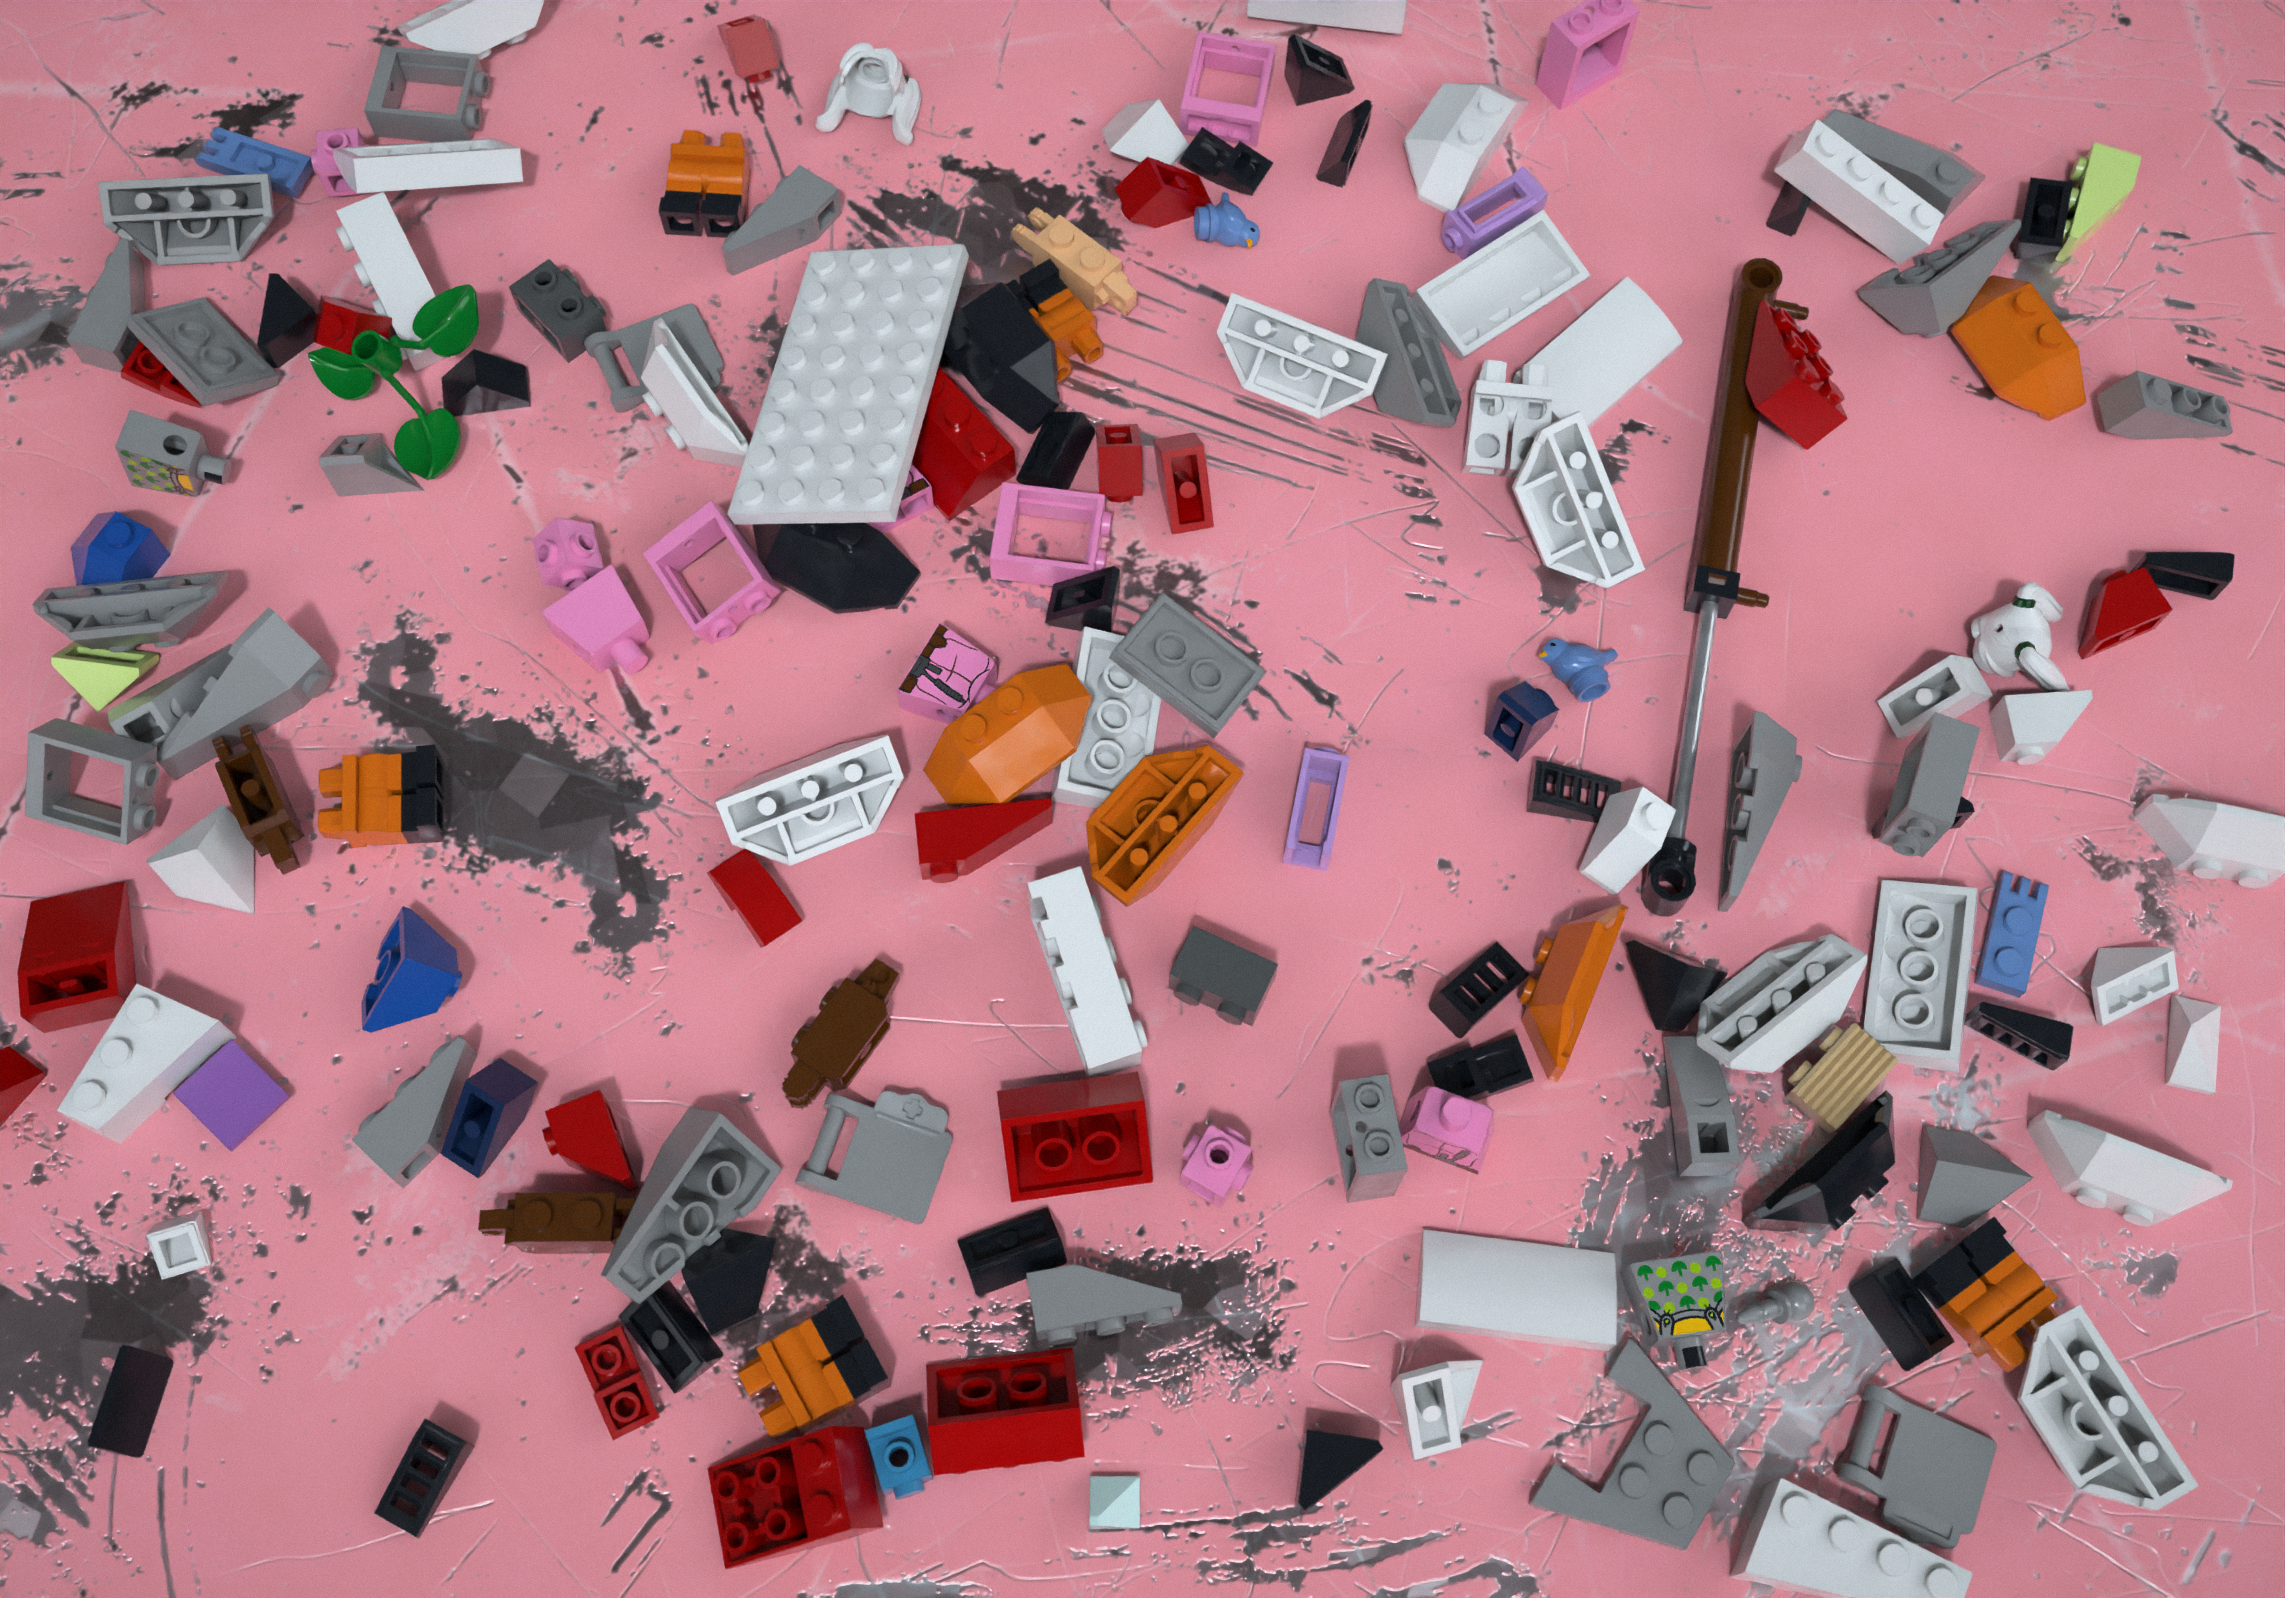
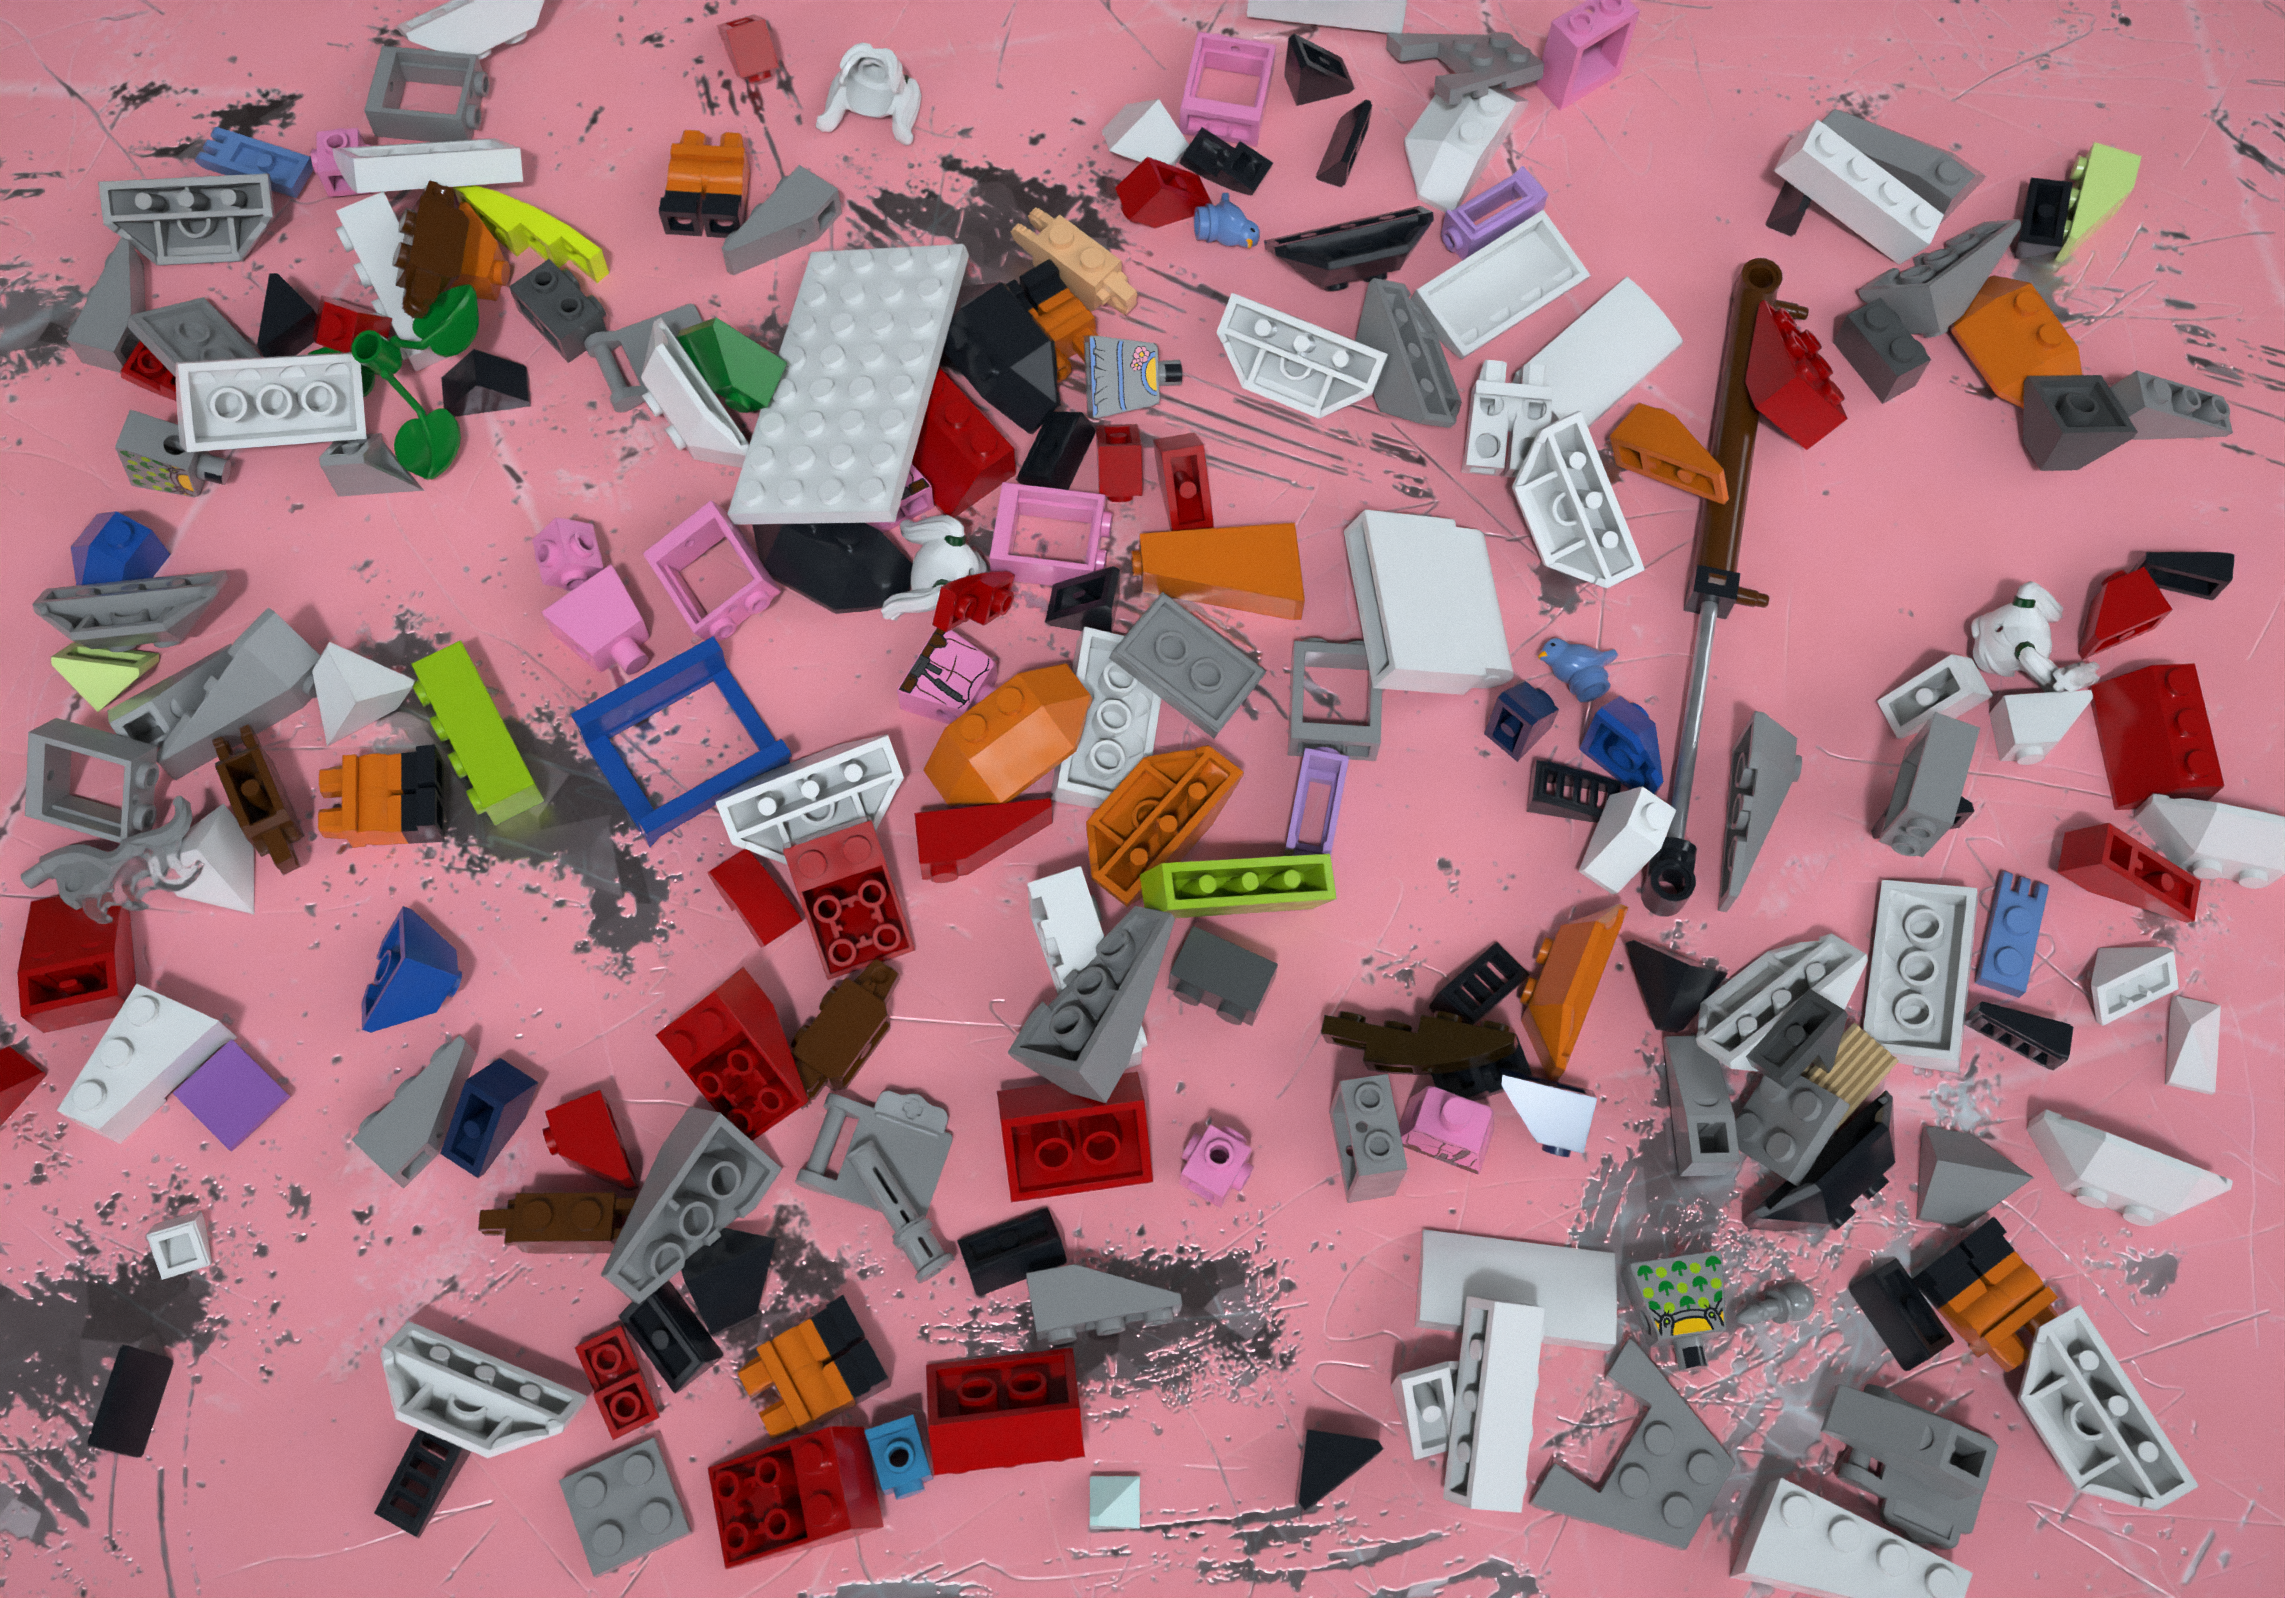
(121, 876): none -> piece
(269, 401): none -> white slope
(354, 691): none -> white slope
(430, 249): none -> reddish brown hinge
(471, 1394): none -> white wedge
(477, 734): none -> lime brick
(482, 260): none -> orange slope
(525, 226): none -> neon yellow slope
(625, 1507): none -> light grey plate
(651, 694): none -> blue piece
(733, 364): none -> green slope
(737, 1055): none -> red slope
(848, 897): none -> red slope
(910, 1230): none -> light grey pin
(938, 562): none -> white hair
(974, 597): none -> red slope
(1094, 1023): none -> light grey wedge
(1124, 375): none -> light grey torso
(1225, 567): none -> orange slope
(1239, 885): none -> lime brick
(1348, 740): none -> light grey window
(1353, 248): none -> black wedge
(1426, 604): none -> white piece
(1437, 1048): none -> dark brown slope
(1475, 58): none -> light grey wing
(1494, 1404): none -> white brick
(1552, 1110): none -> slope
(1625, 745): none -> blue slope
(1665, 450): none -> orange slope
(1788, 1125): none -> light grey plate
(1801, 1037): none -> dark grey slope
(1881, 350): none -> dark grey brick
(1912, 1442): none -> light grey slope
(2072, 421): none -> dark grey slope
(2076, 676): none -> white axle
(2127, 871): none -> red slope
(2156, 735): none -> red slope

